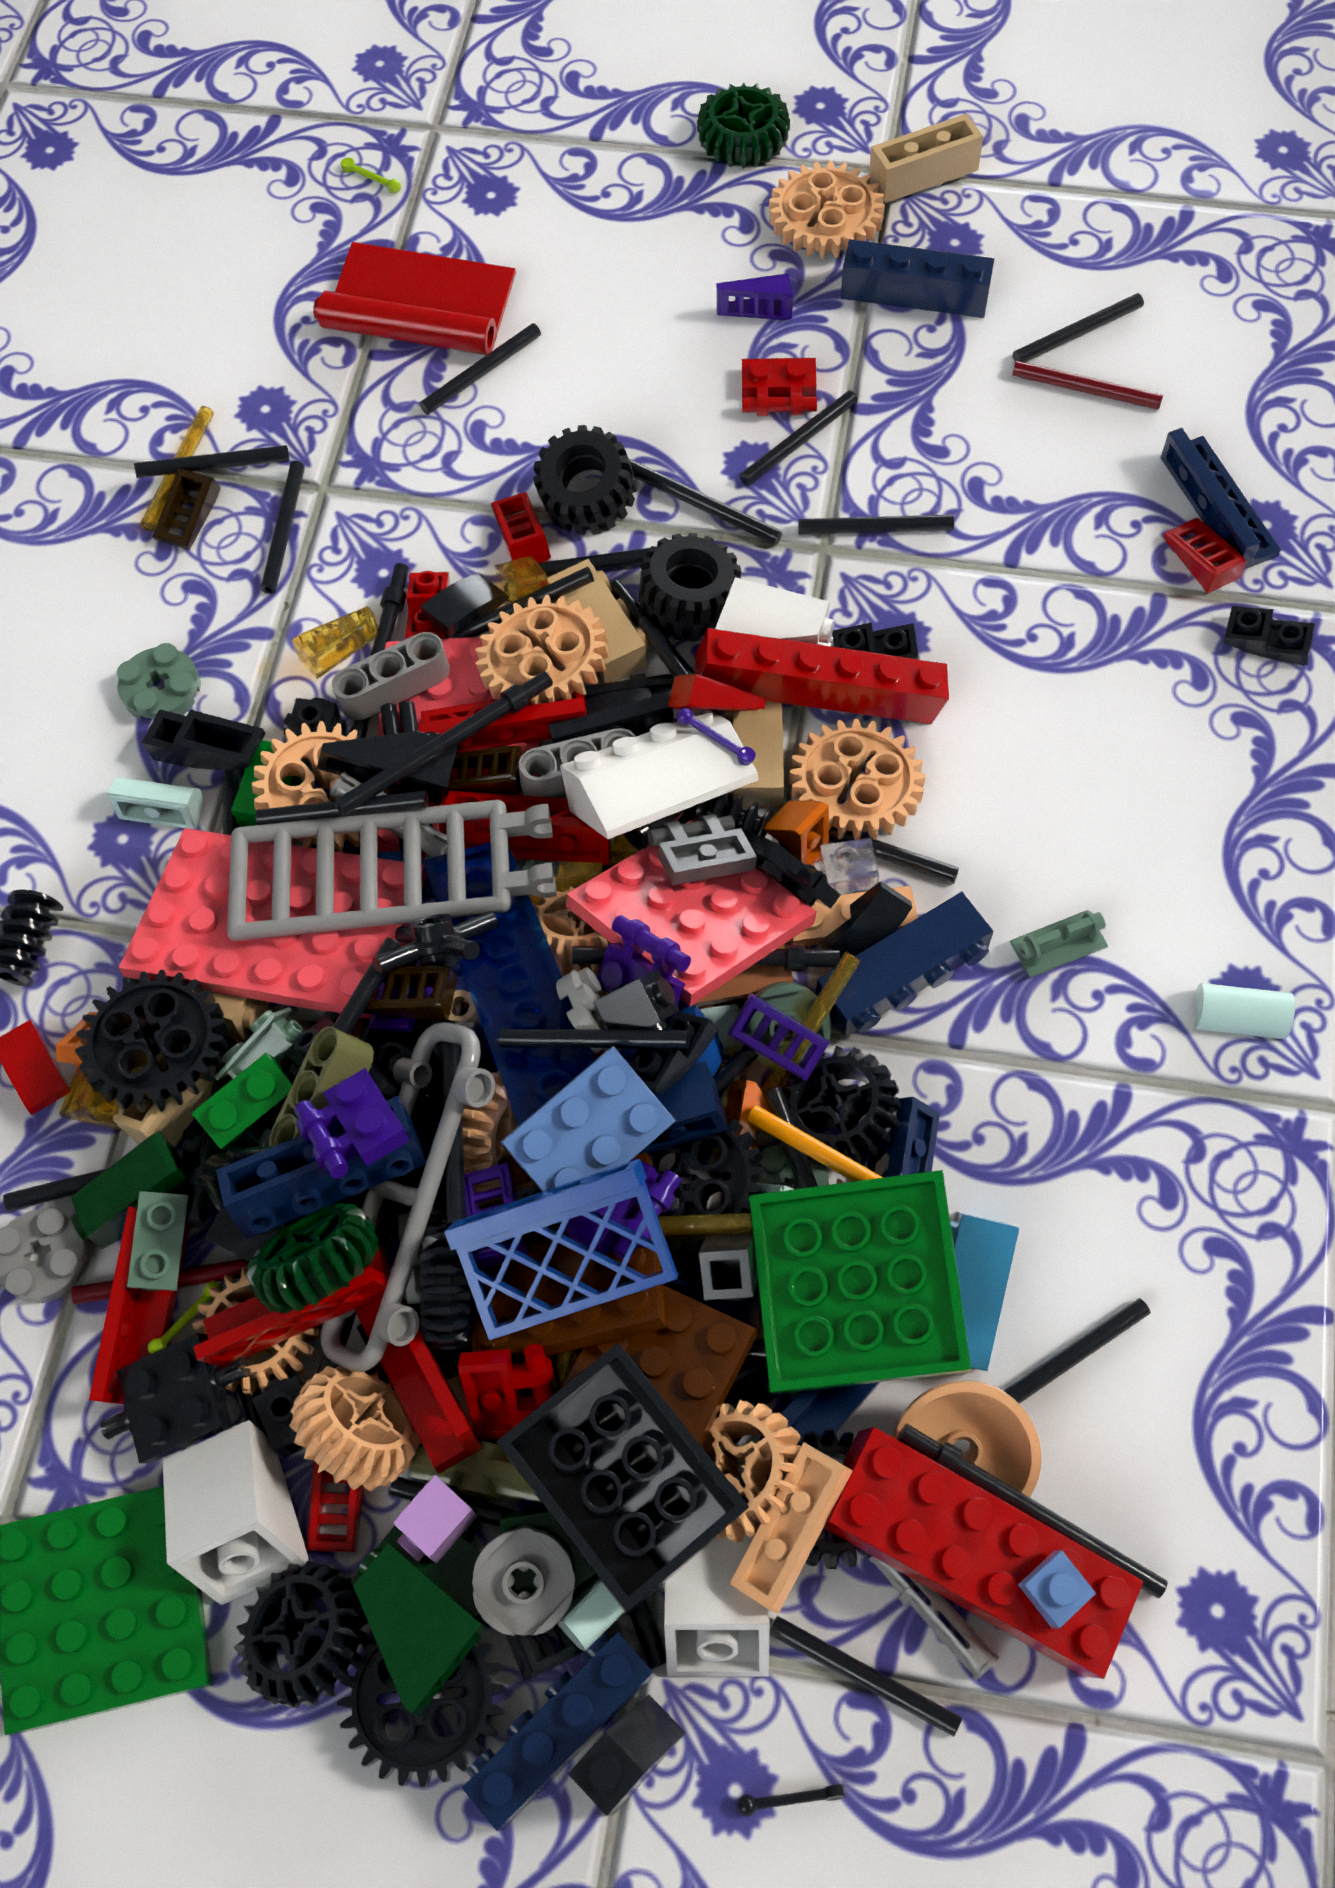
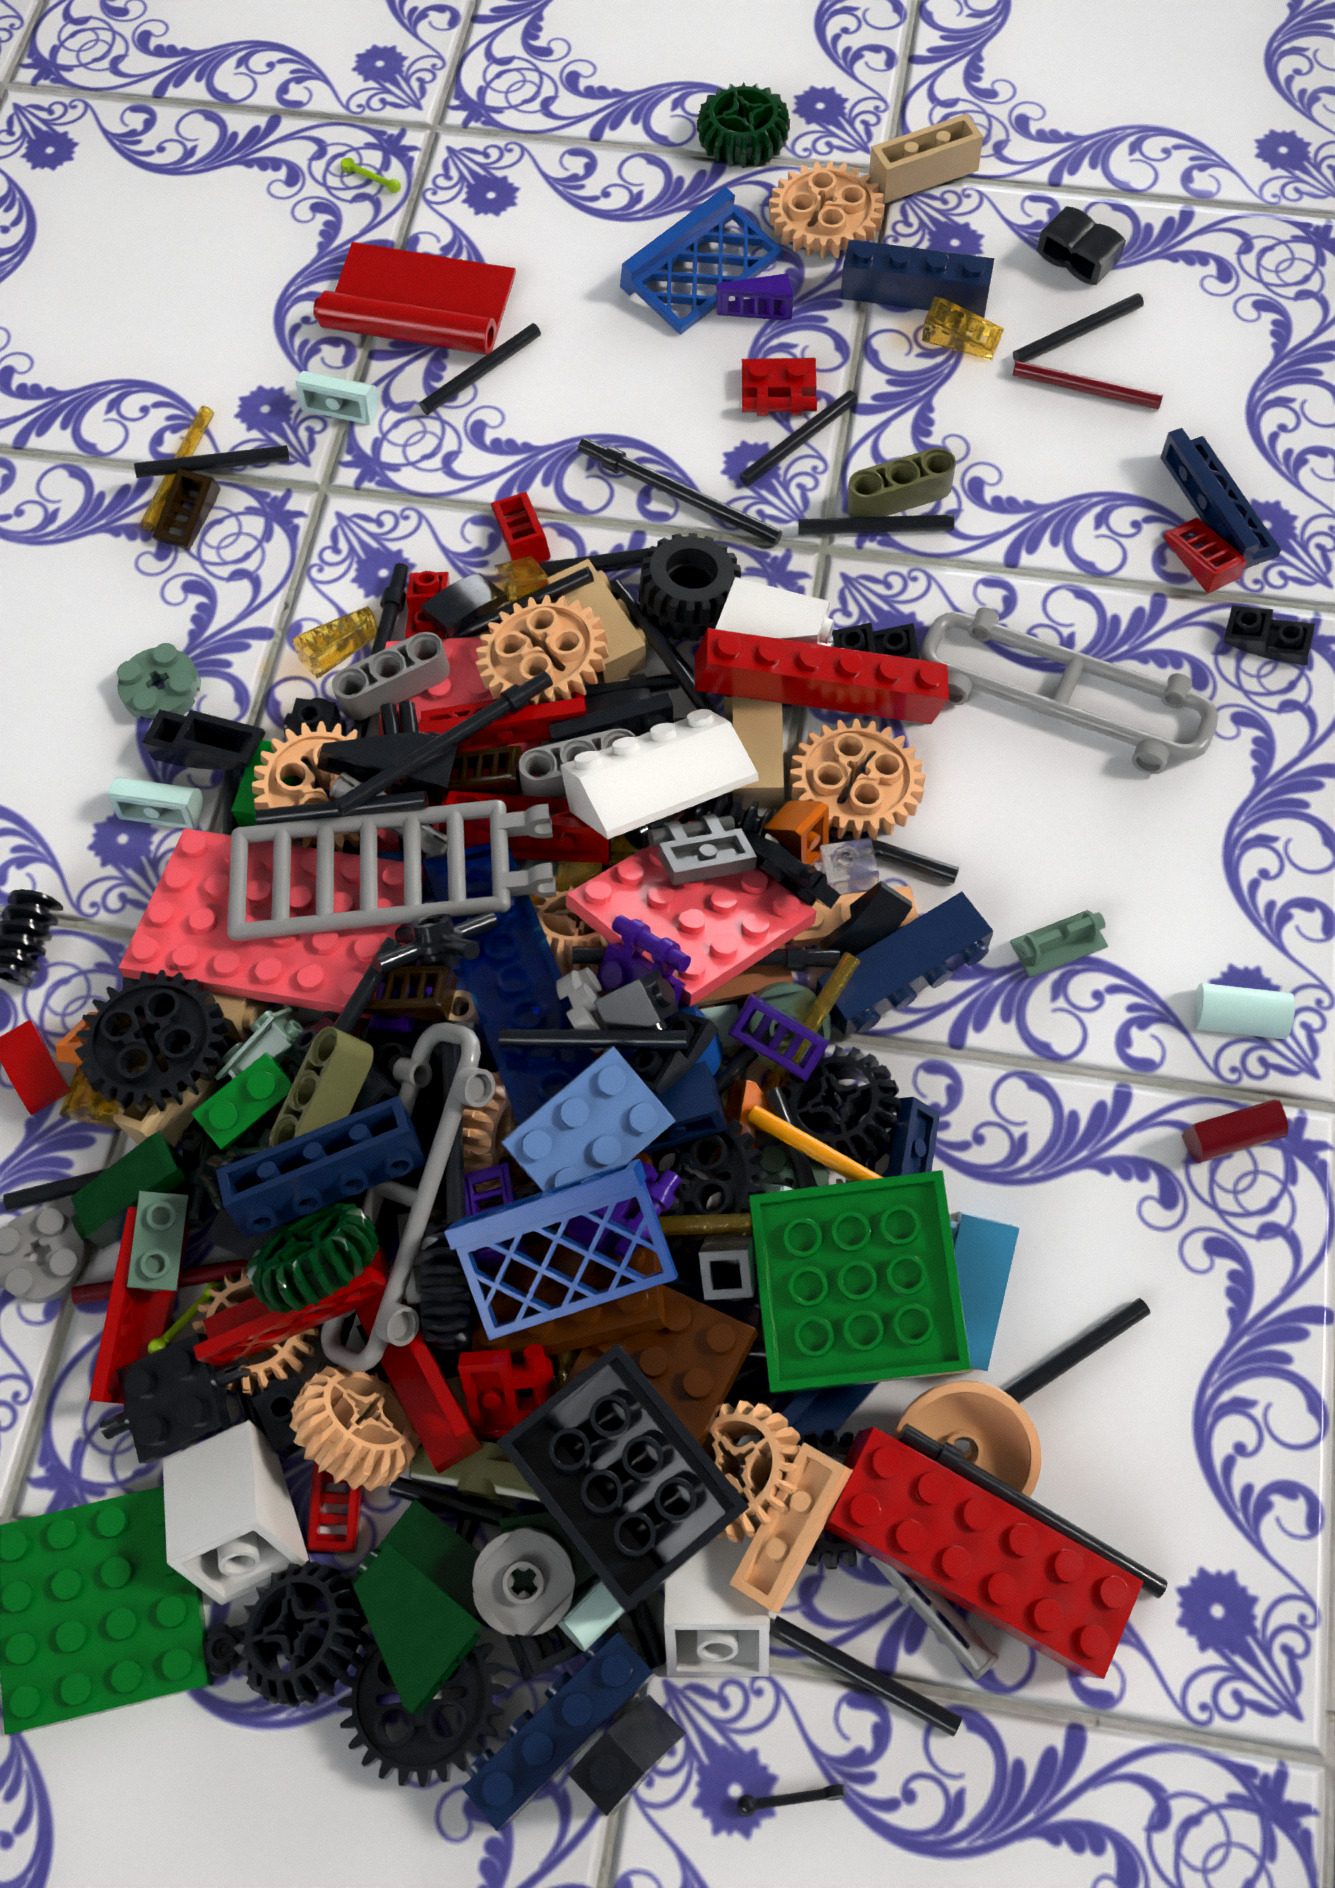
(221, 1664): none -> black plate
(282, 528): black piece -> none
(337, 397): none -> light aqua brick
(365, 1116): dark purple plate -> none
(433, 1521): lavender brick -> none
(577, 453): black tyre -> none
(675, 245): none -> blue fence
(700, 692): red slope -> none
(744, 755): dark purple hinge -> none
(901, 484): none -> olive beam
(945, 315): none -> clear yellow slope
(1056, 1589): medium blue plate -> none
(1081, 245): none -> black brick
(1151, 750): none -> light grey bar
(1236, 1131): none -> dark red brick

